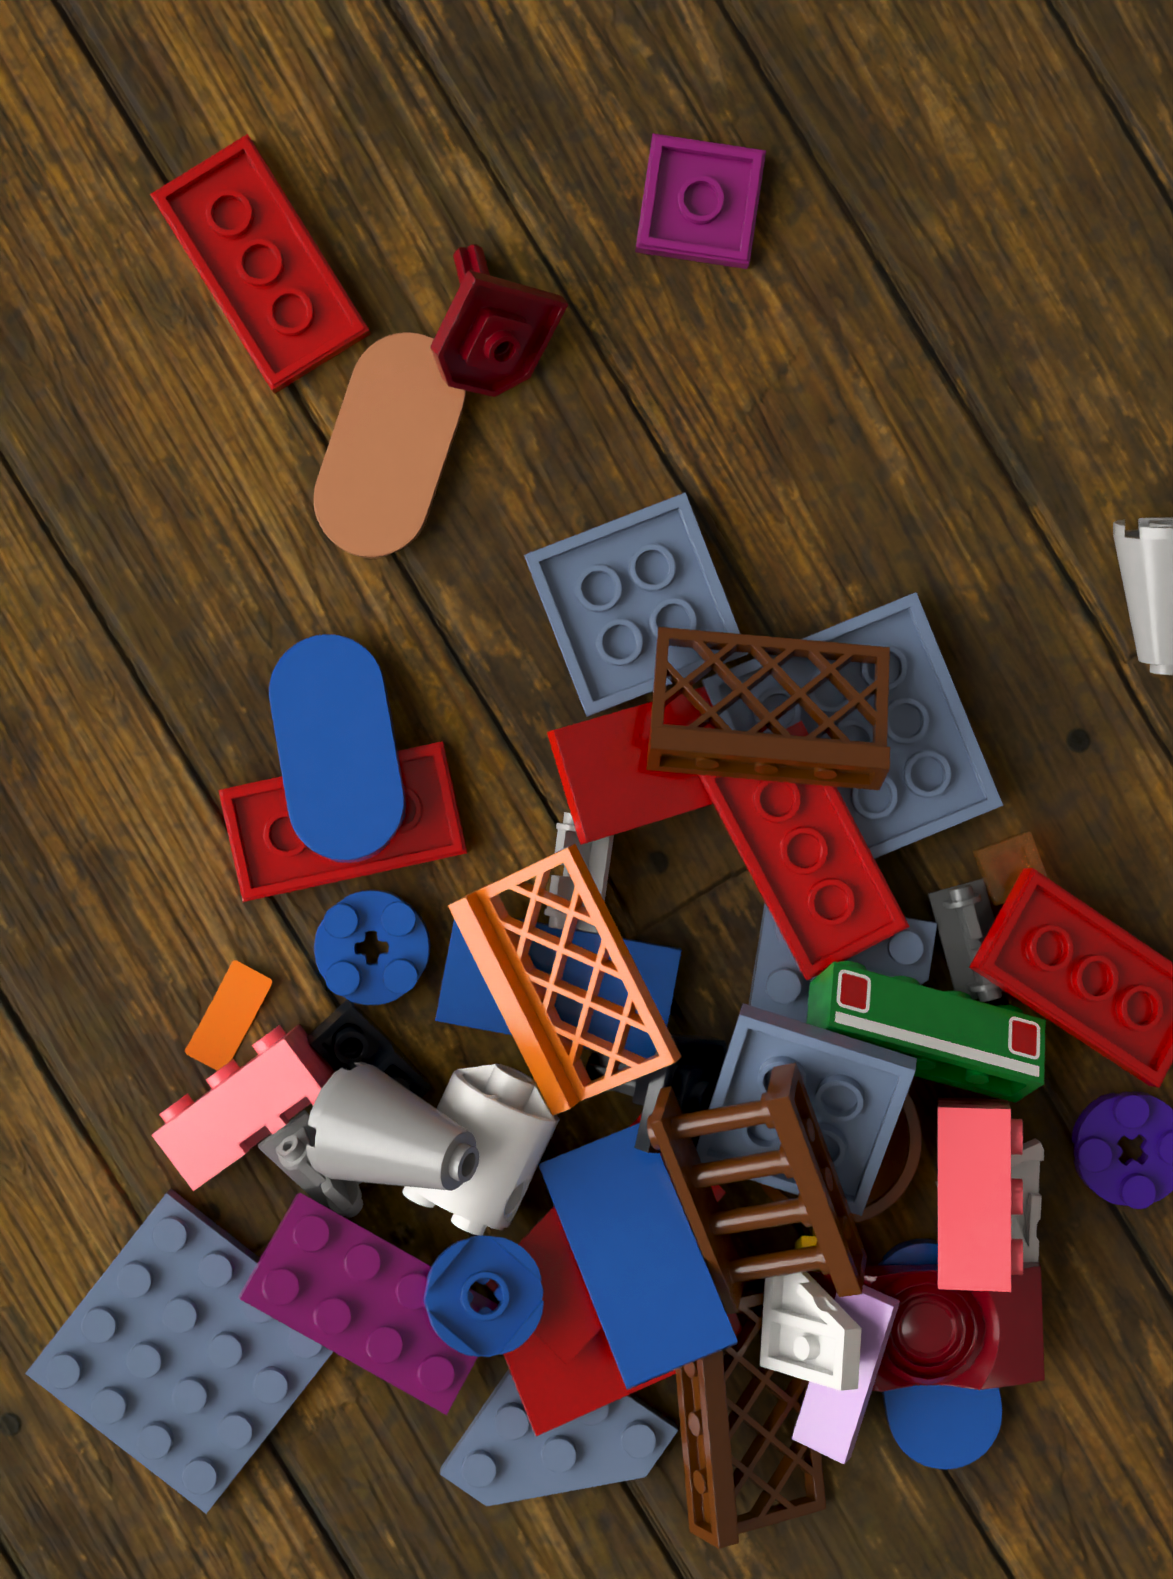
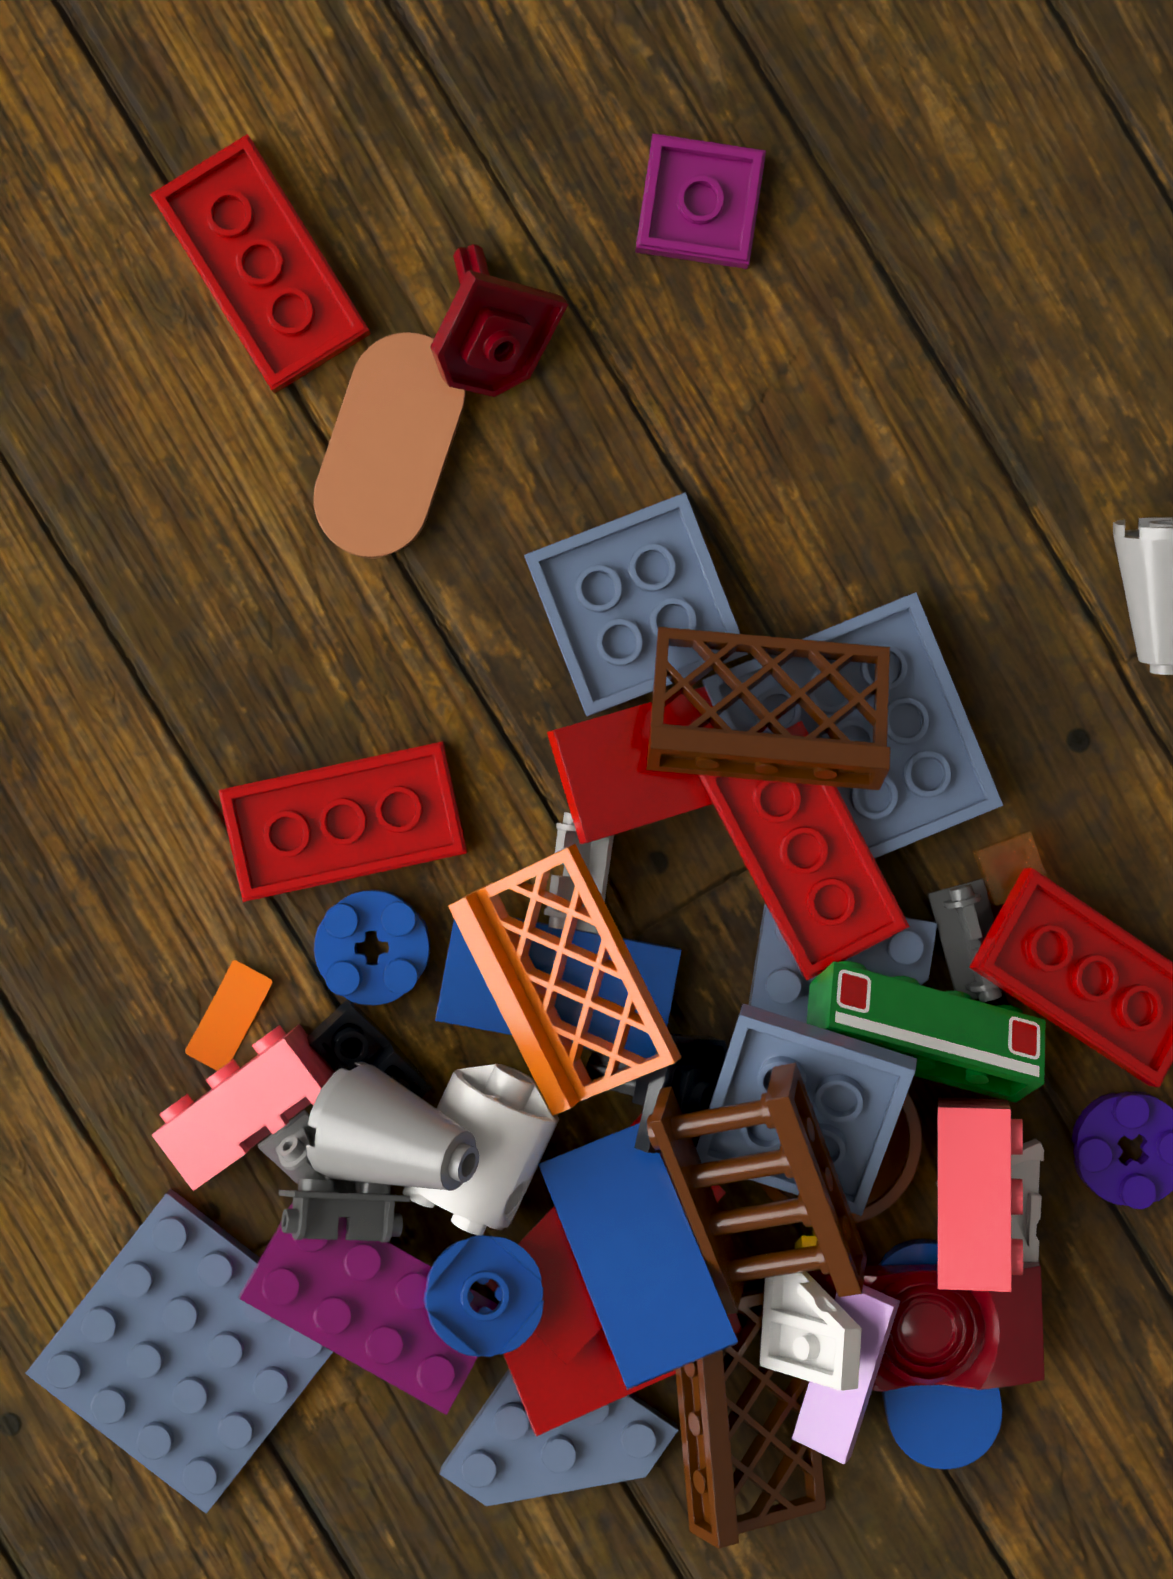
(318, 1211): none -> dark grey hinge
(337, 748): blue tile -> none

